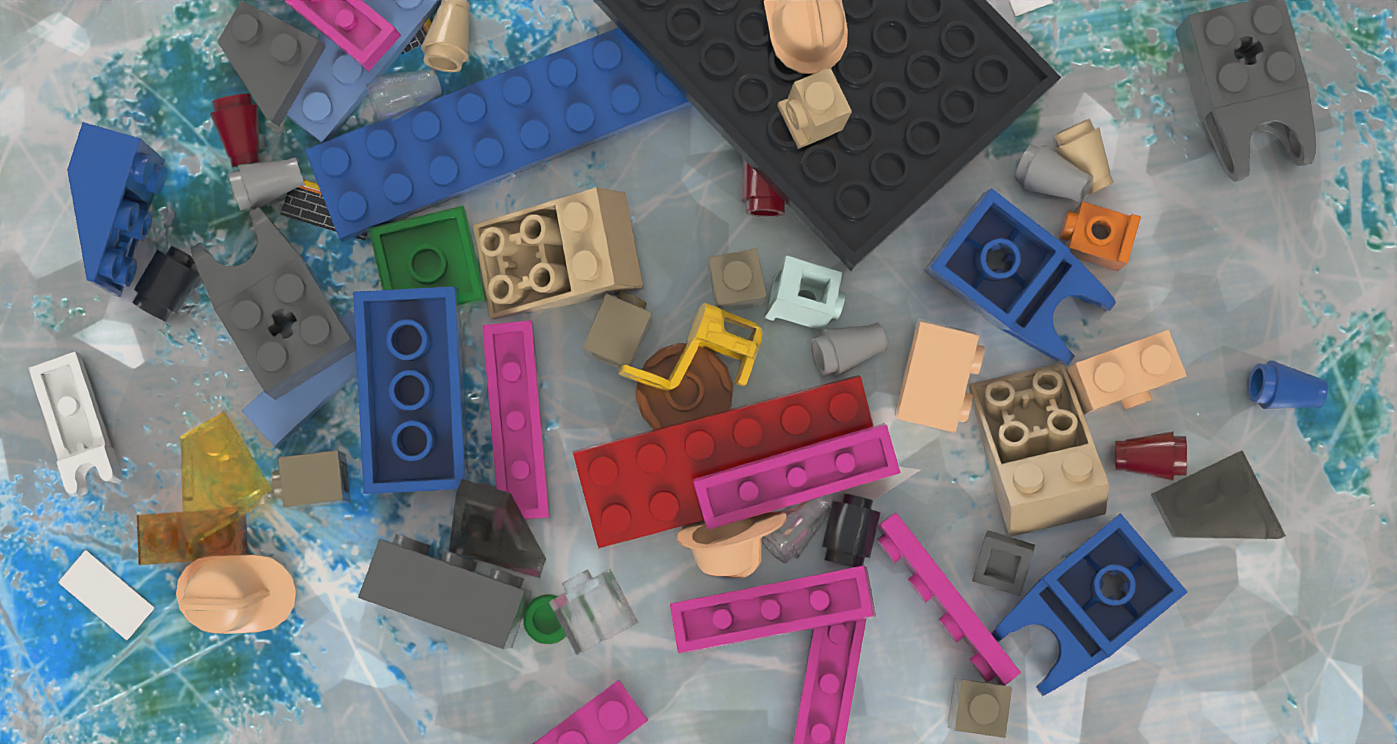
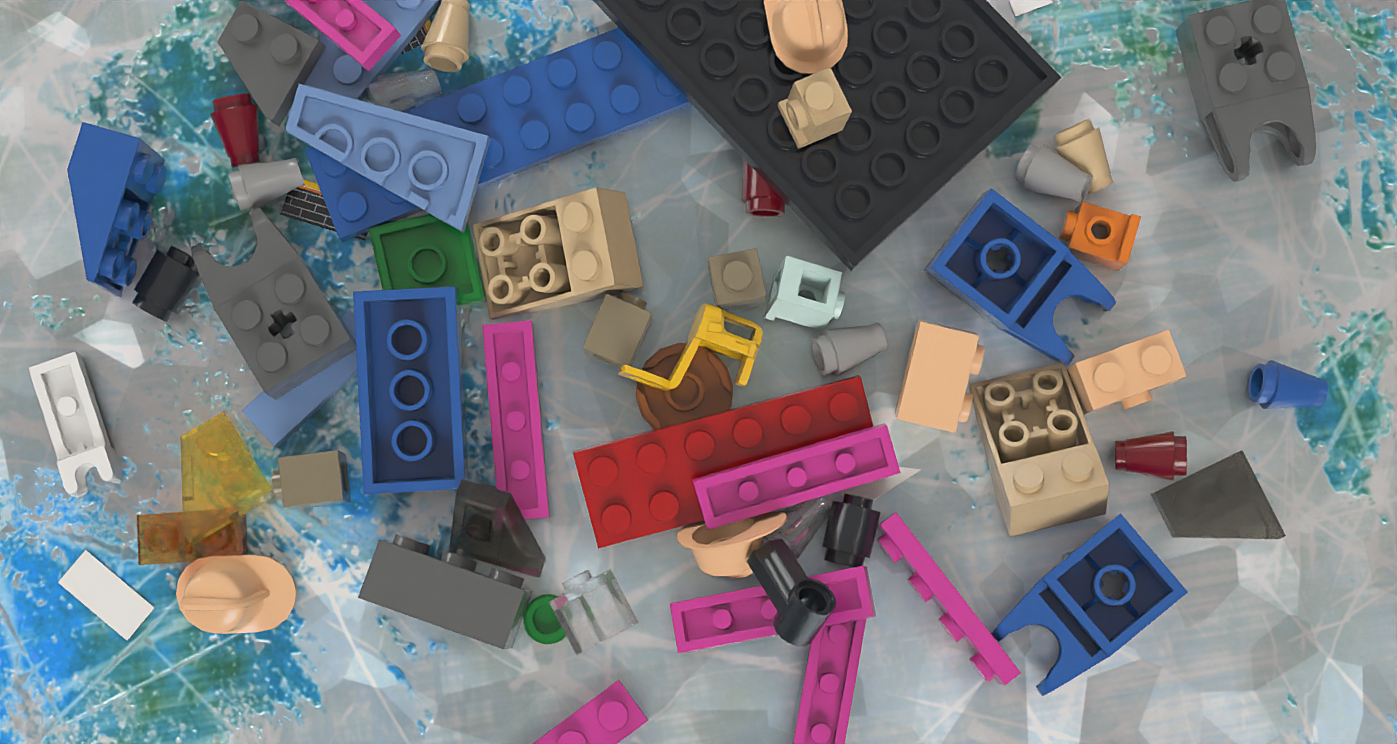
(404, 153): none -> medium blue wing
(800, 601): none -> black piece
(979, 707): dark tan brick -> none
(1003, 562): dark grey plate -> none

